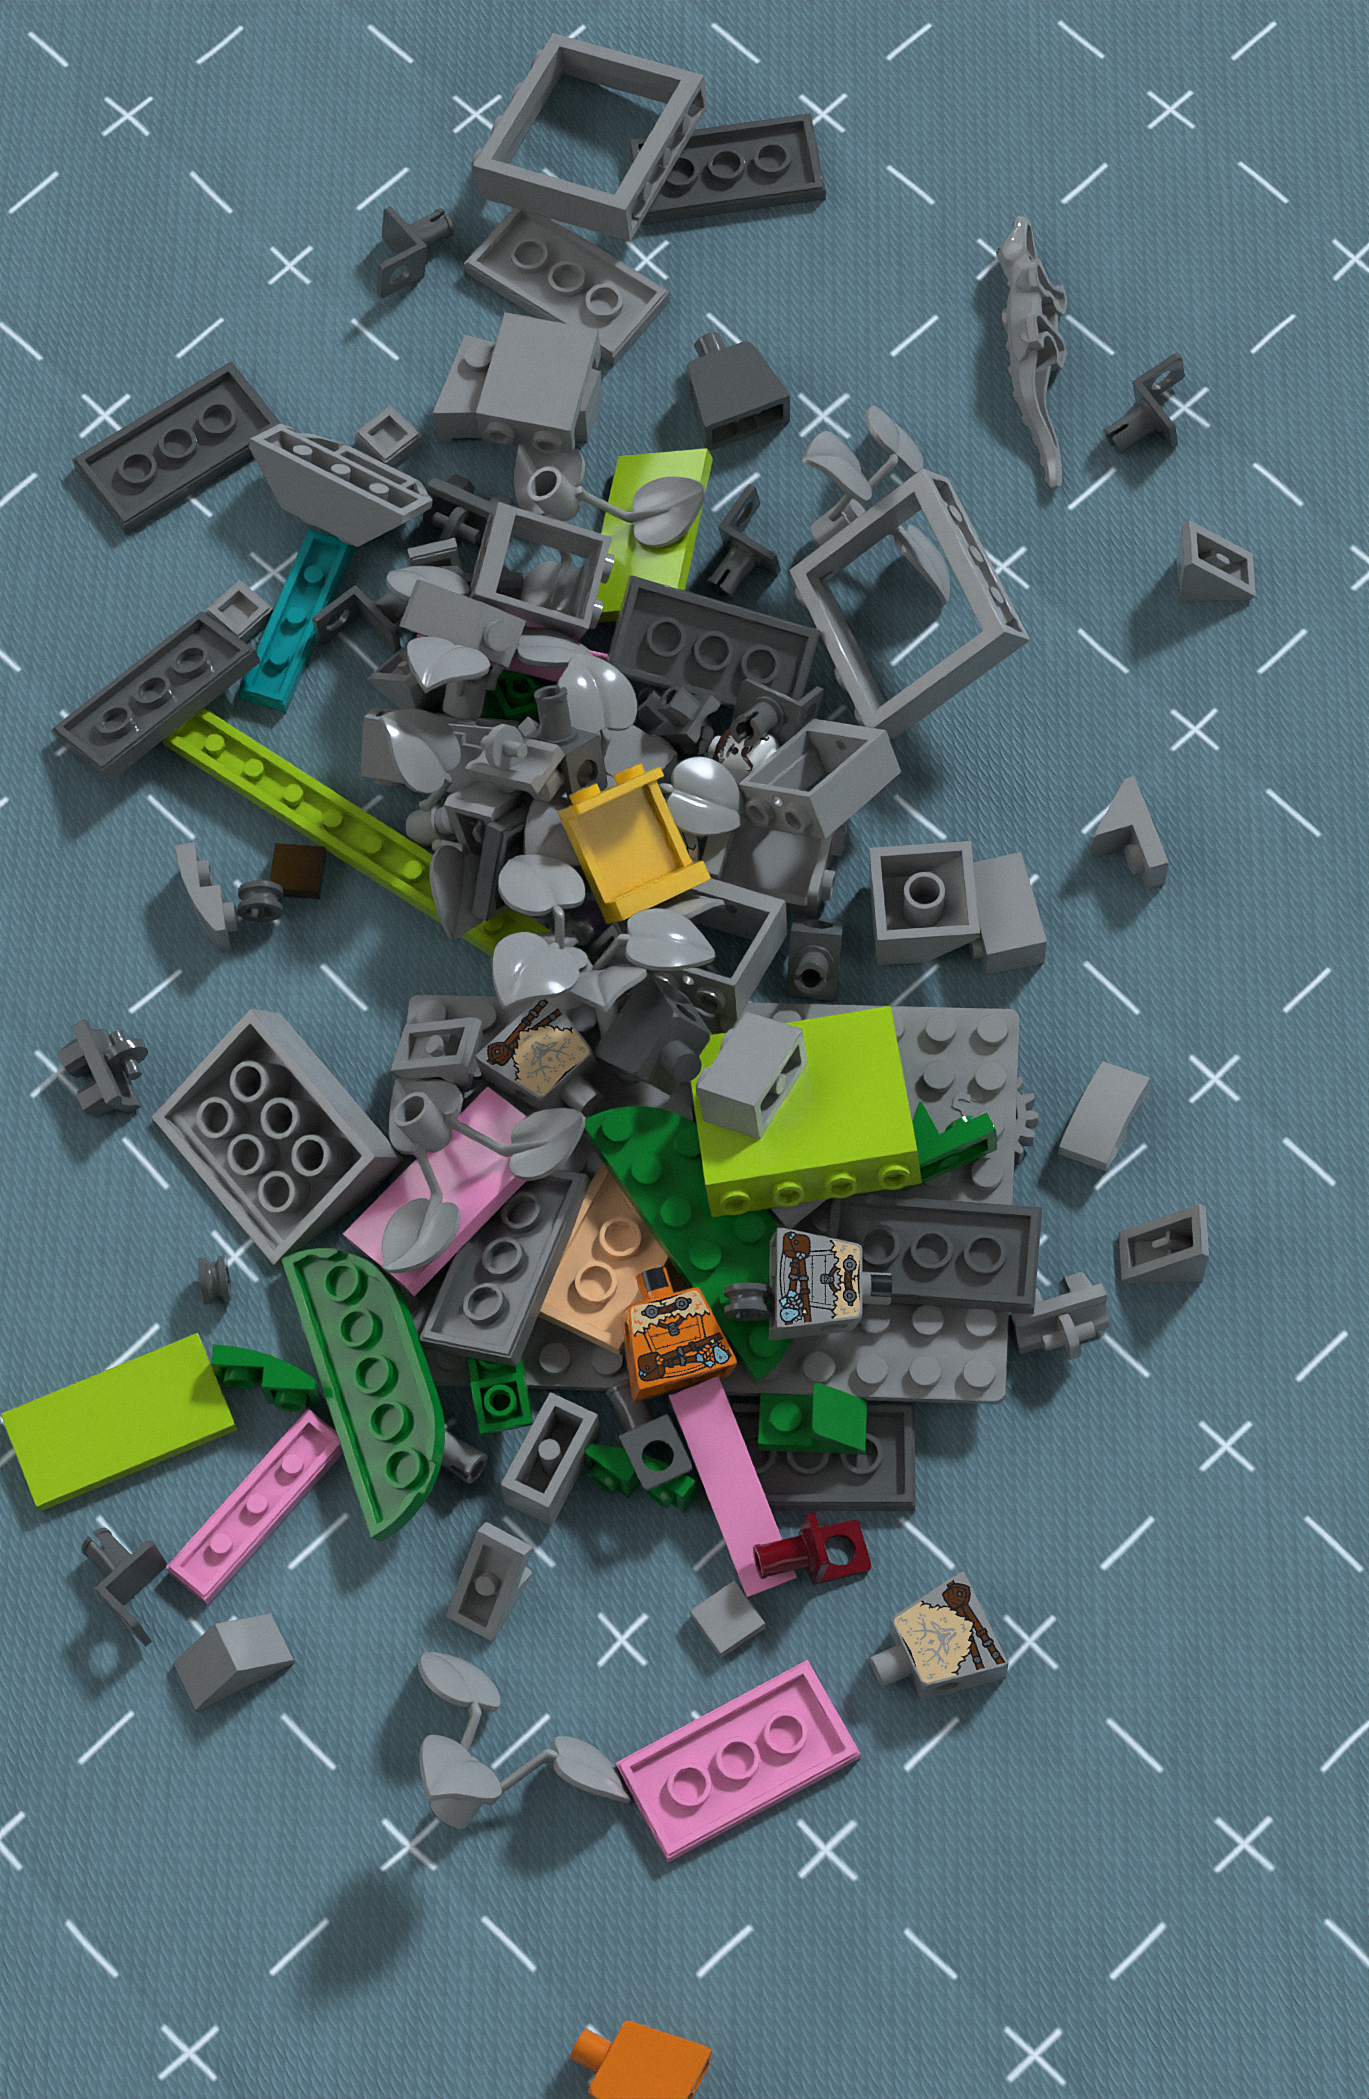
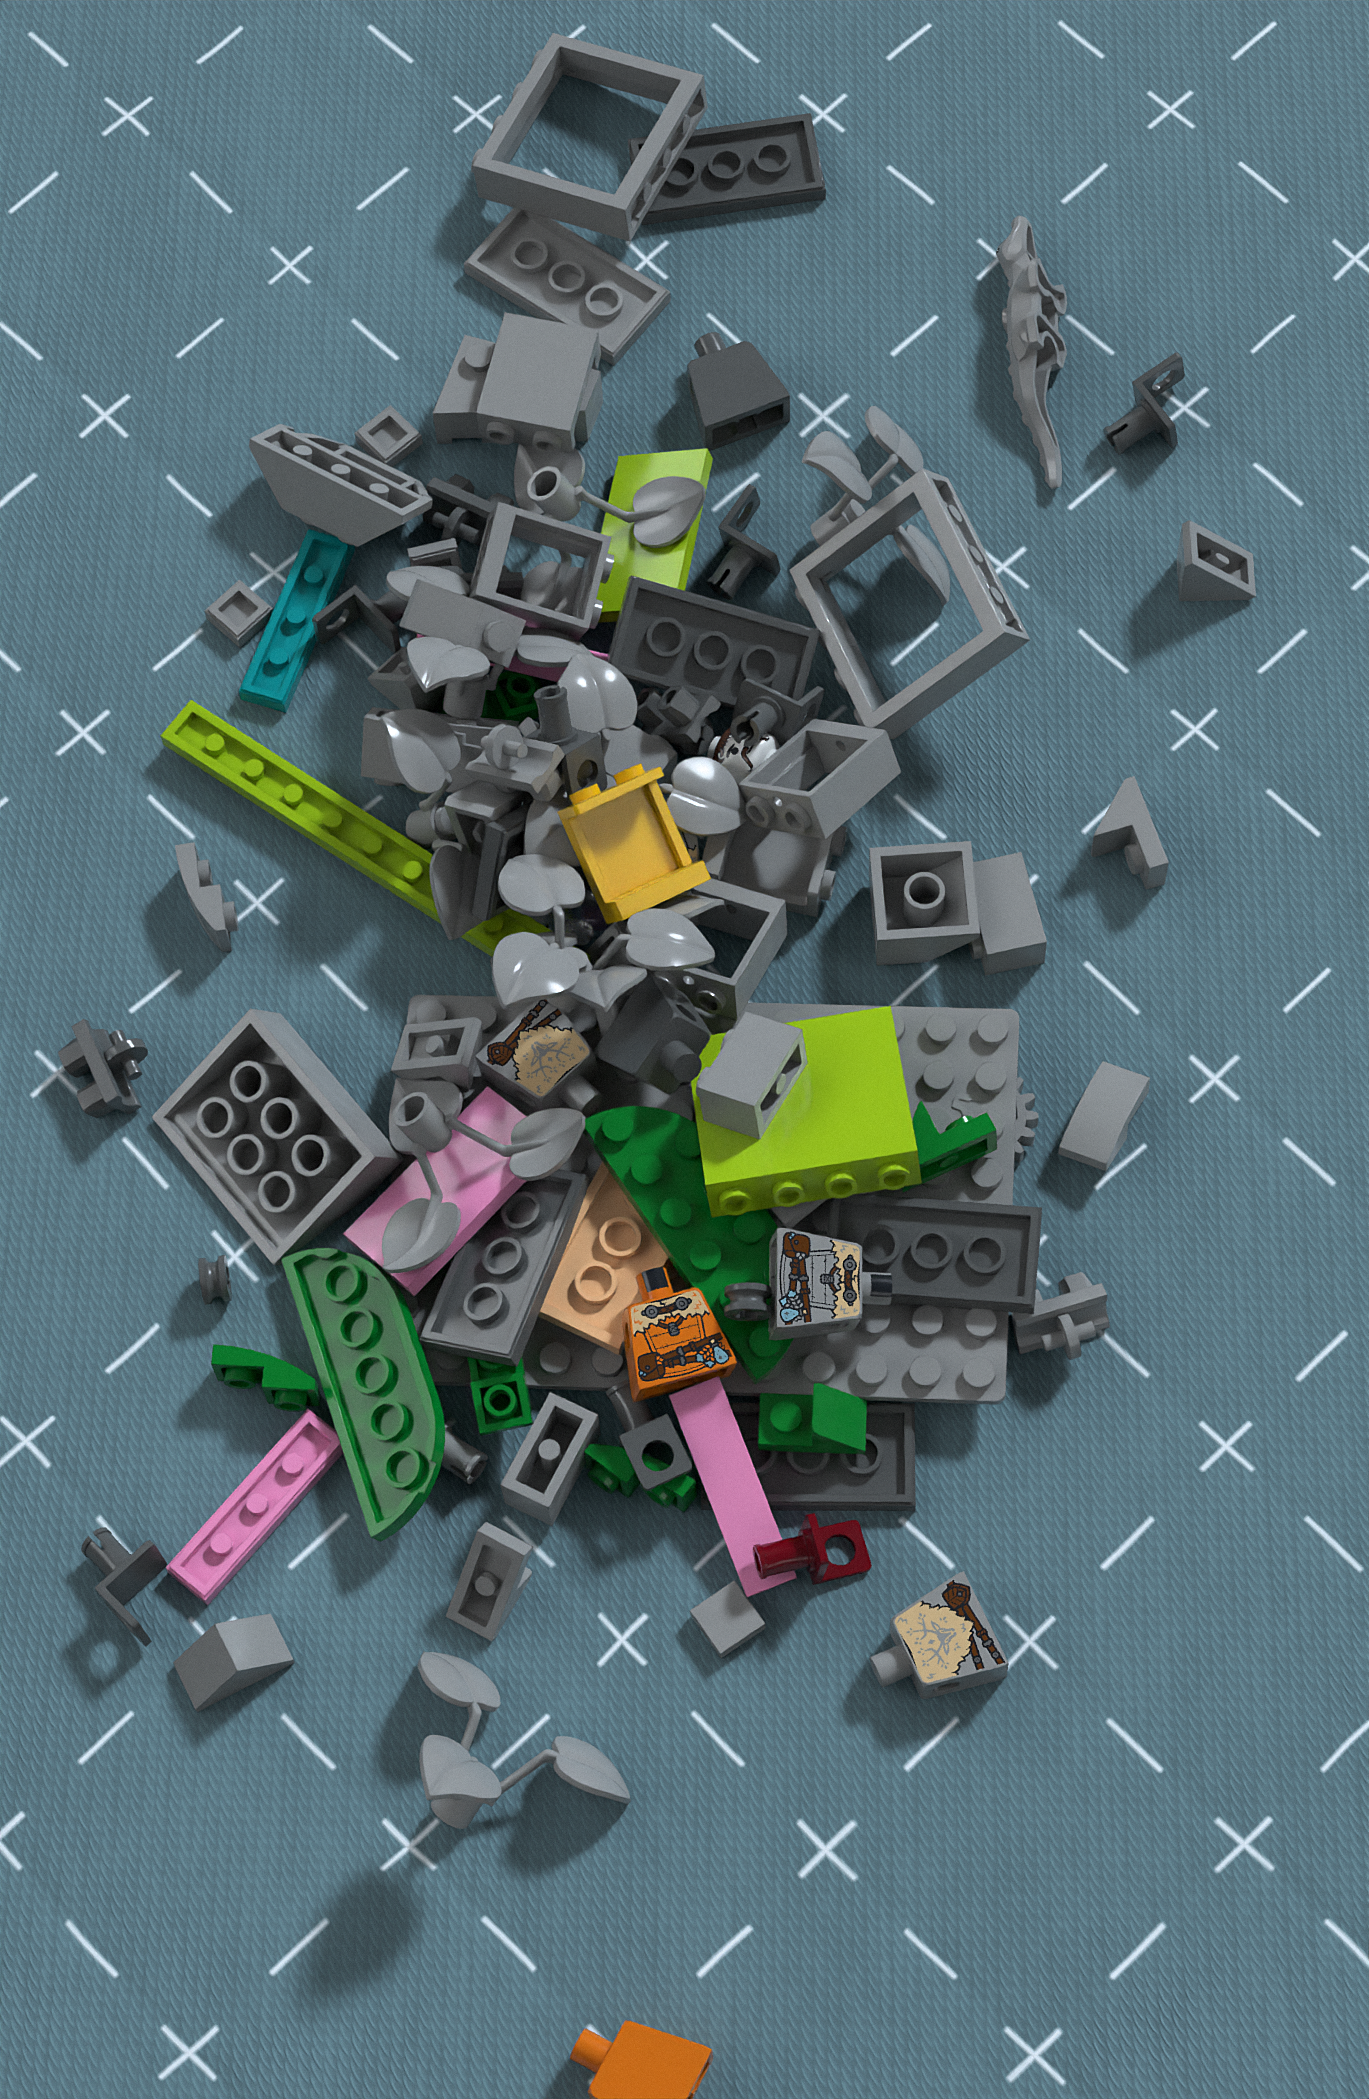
(118, 1422): lime tile -> none
(155, 696): dark grey tile -> none
(175, 447): dark grey tile -> none
(260, 901): dark grey bush -> none
(299, 869): dark brown tile -> none
(410, 246): dark grey bracket -> none
(737, 1761): bright pink tile -> none
(814, 958): dark grey bracket -> none
(1166, 1248): light grey slope -> none

